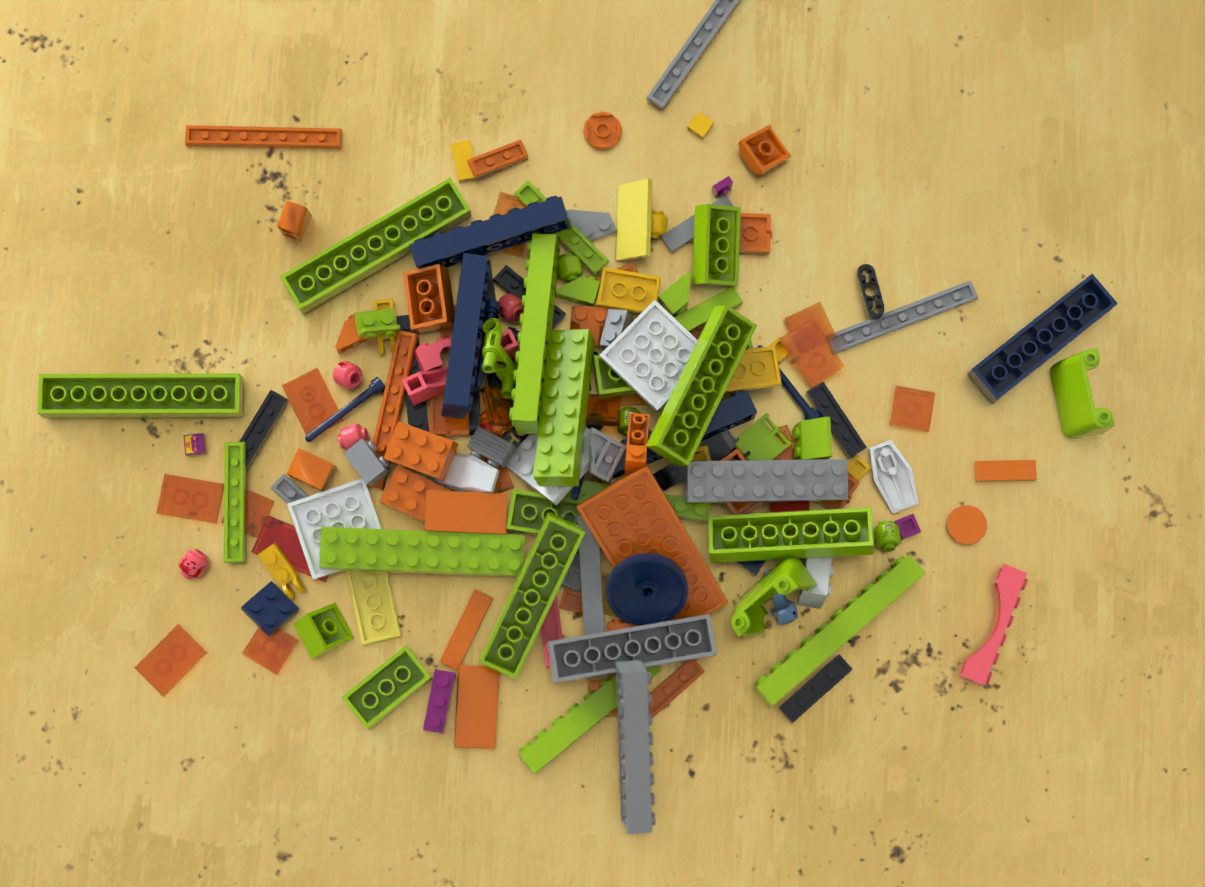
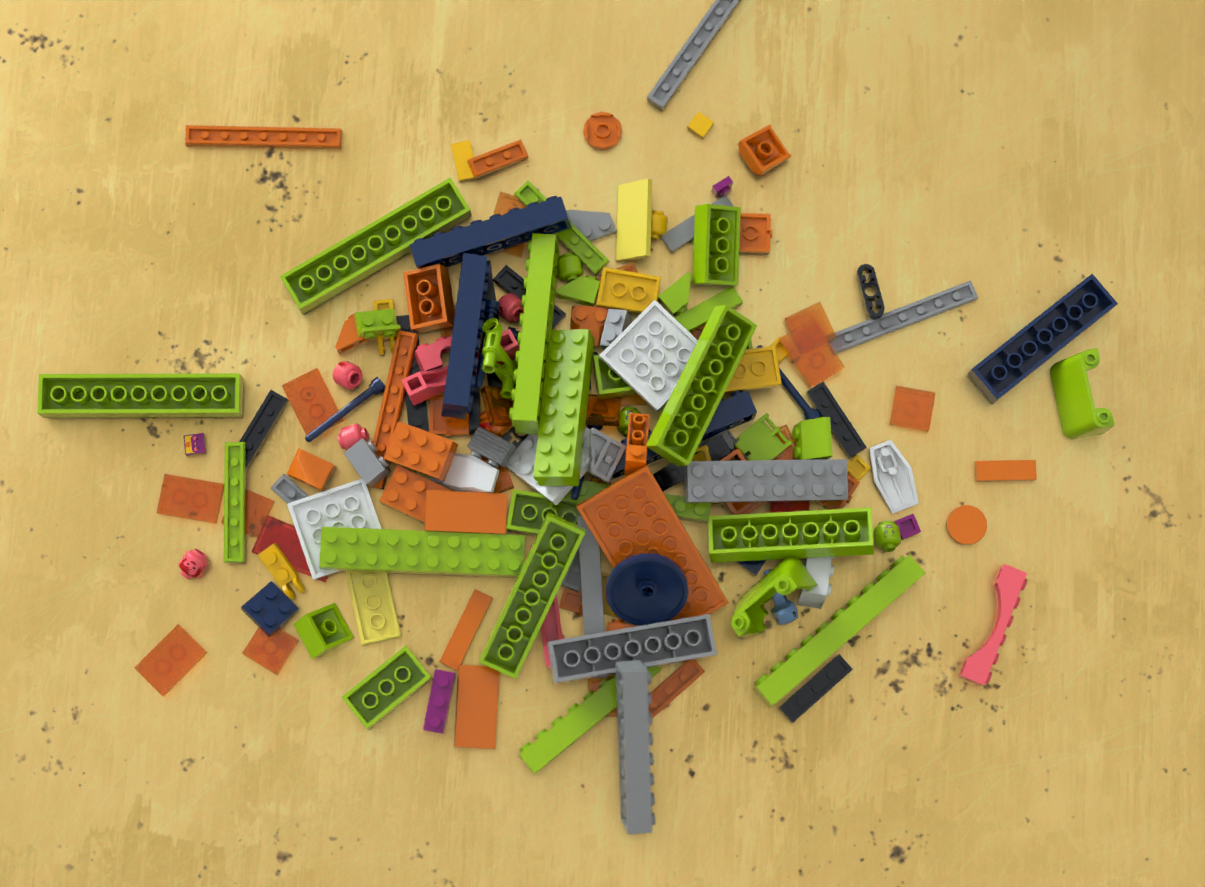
(294, 220): orange piece -> none

